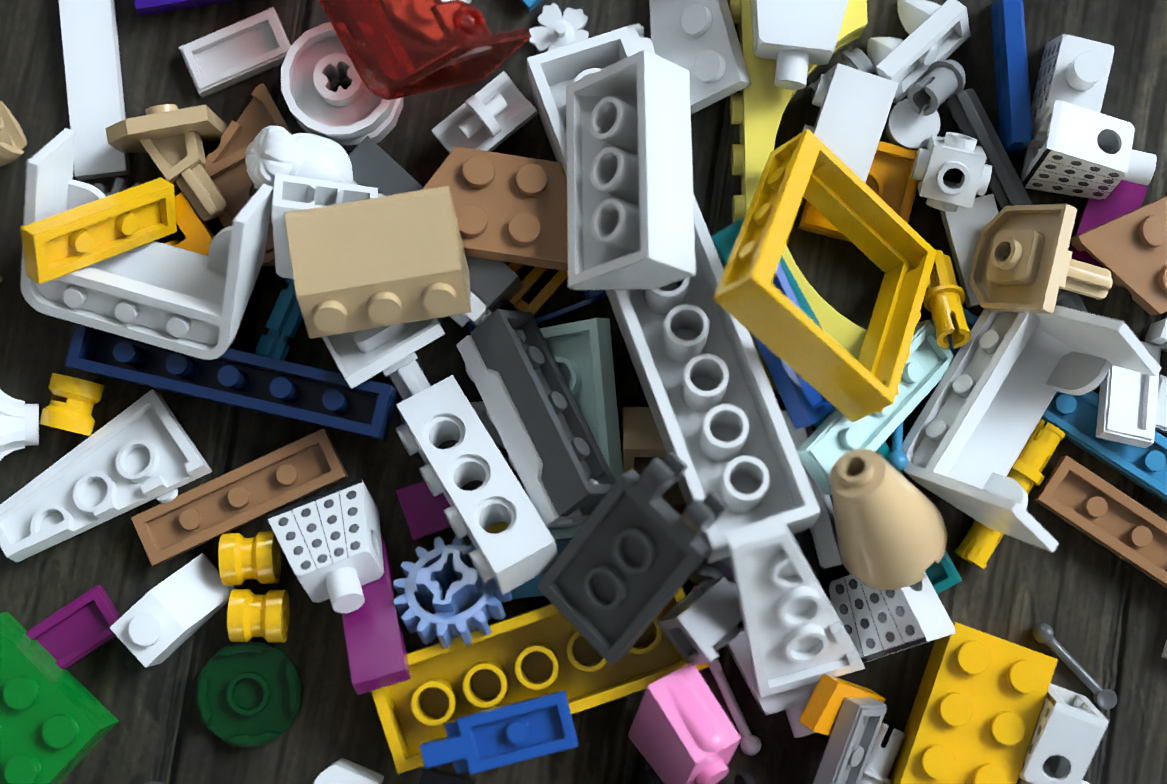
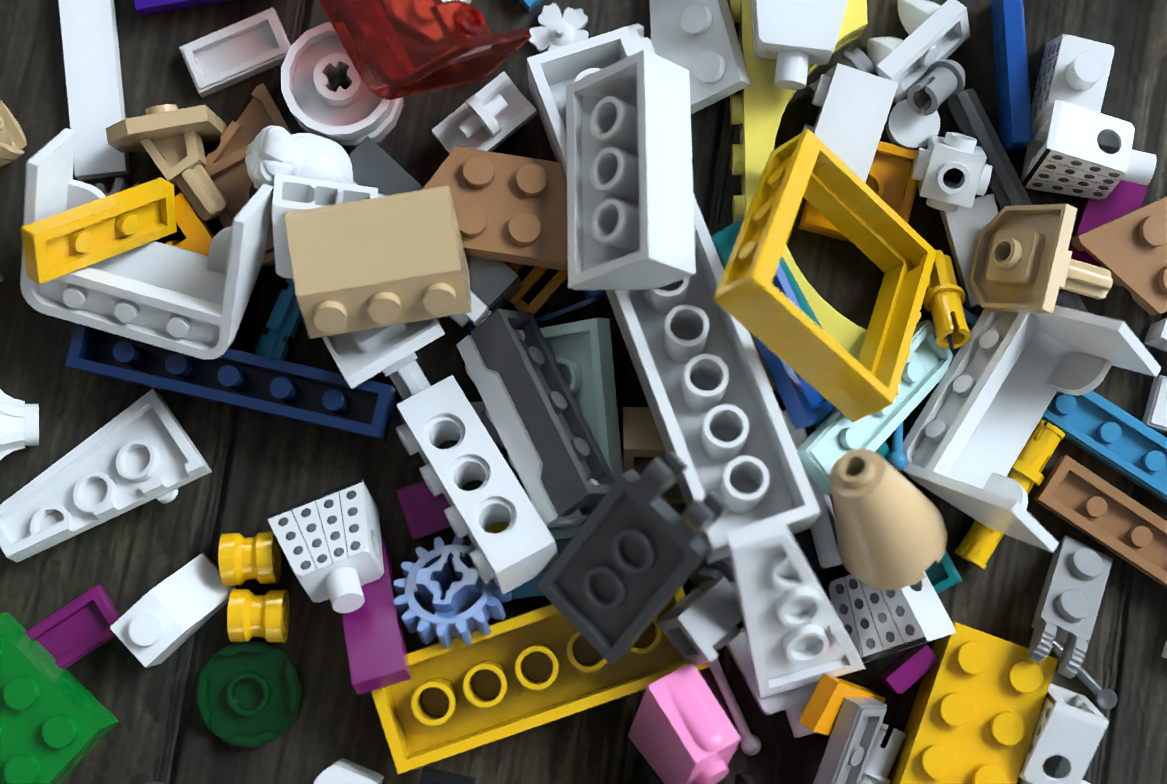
(71, 404): yellow wheel -> none
(239, 497): medium nougat plate -> none
(504, 735): blue hinge -> none
(908, 668): none -> magenta tile
(1069, 603): none -> light grey hinge
(1129, 404): white tile -> none

